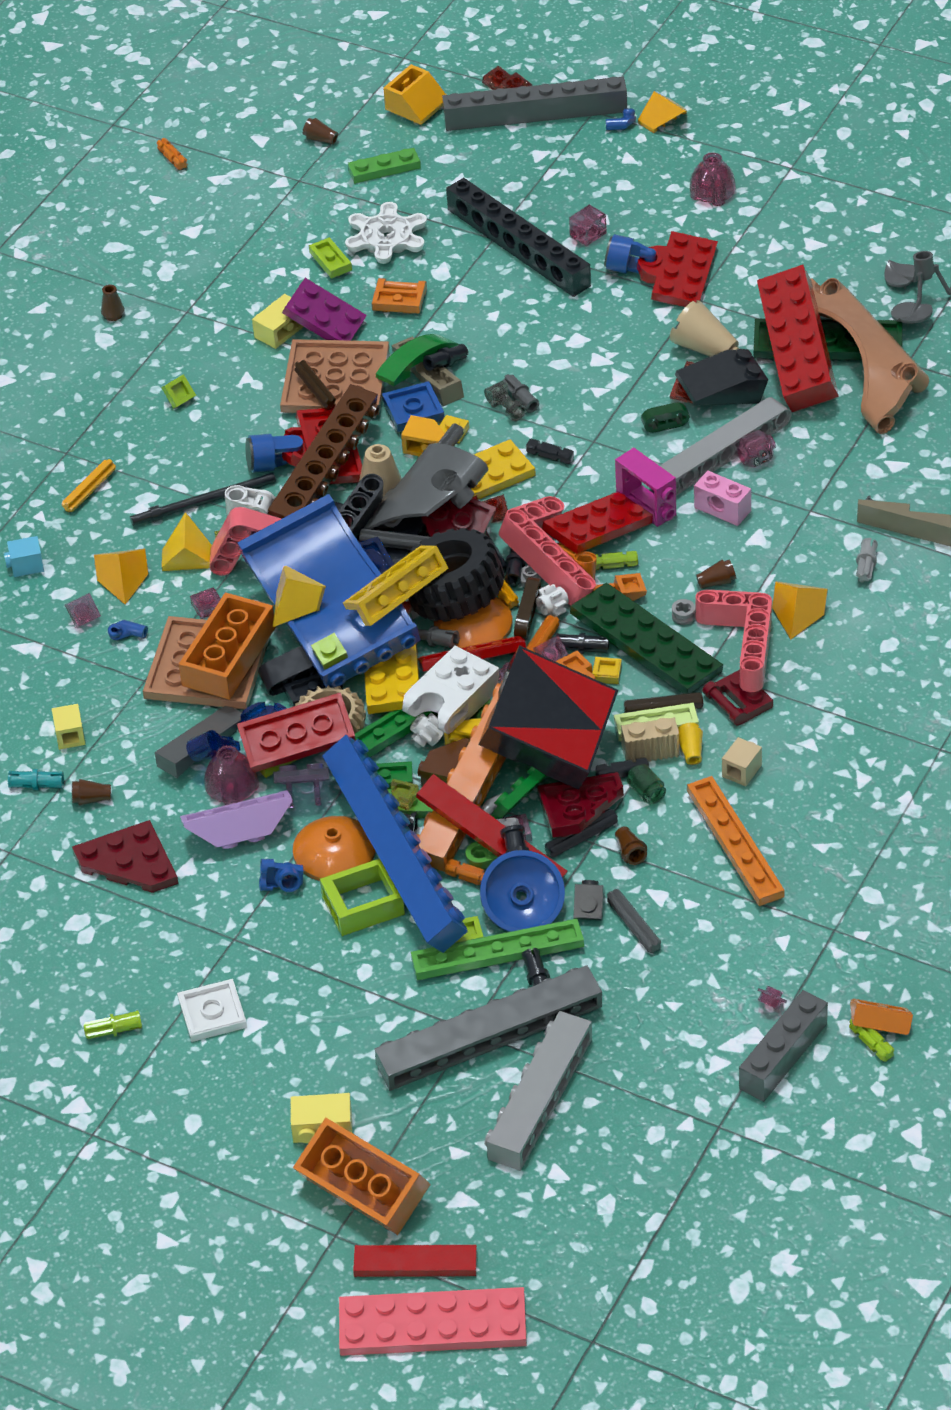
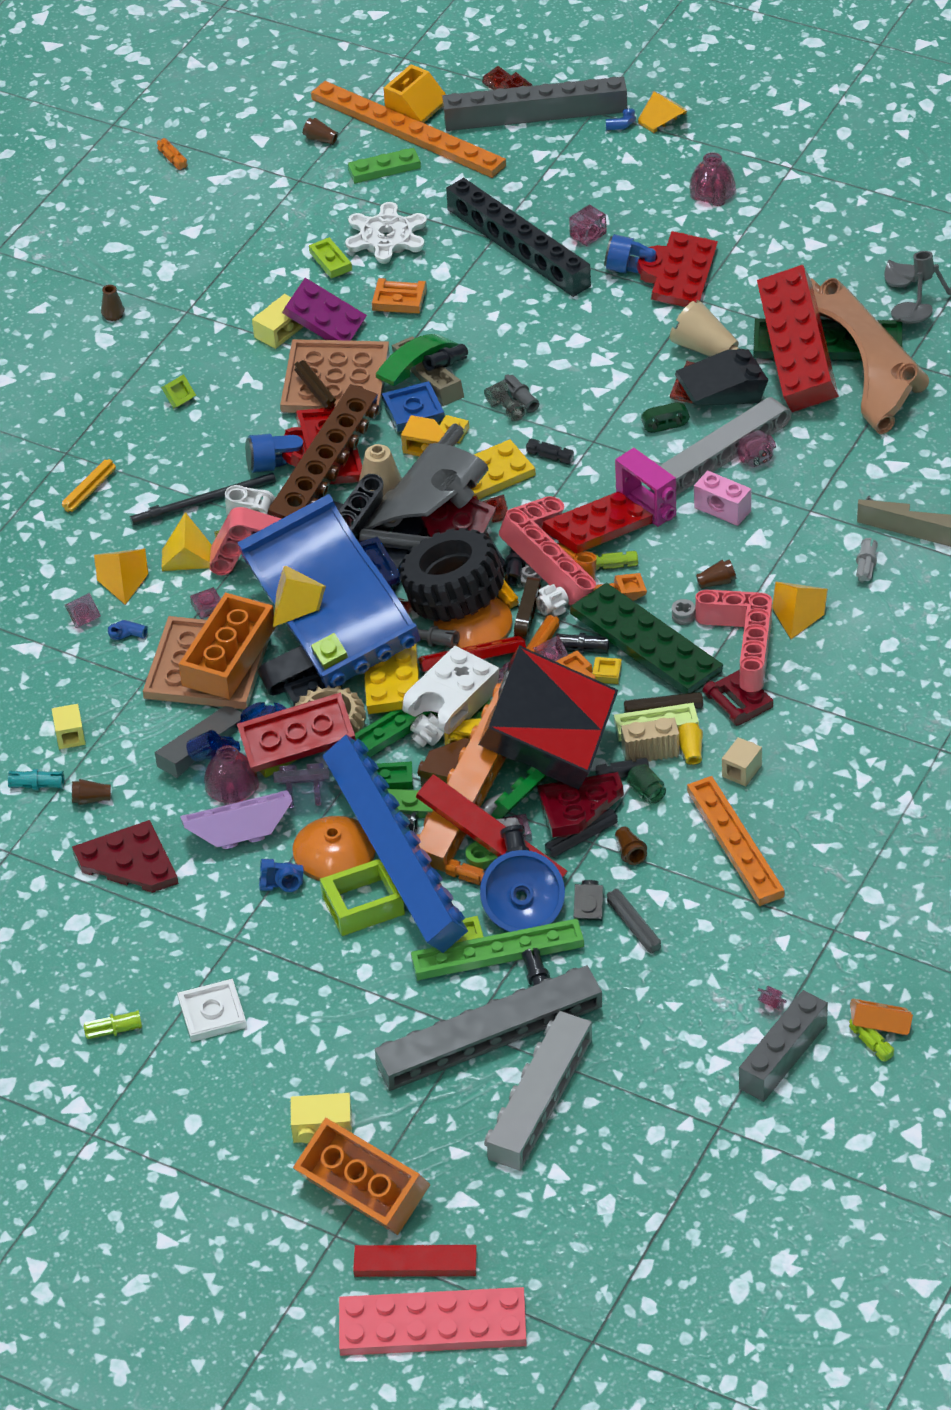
(24, 556): medium azure brick -> none
(397, 584): yellow fence -> none
(404, 793): clear yellow tile -> none
(409, 129): none -> orange plate

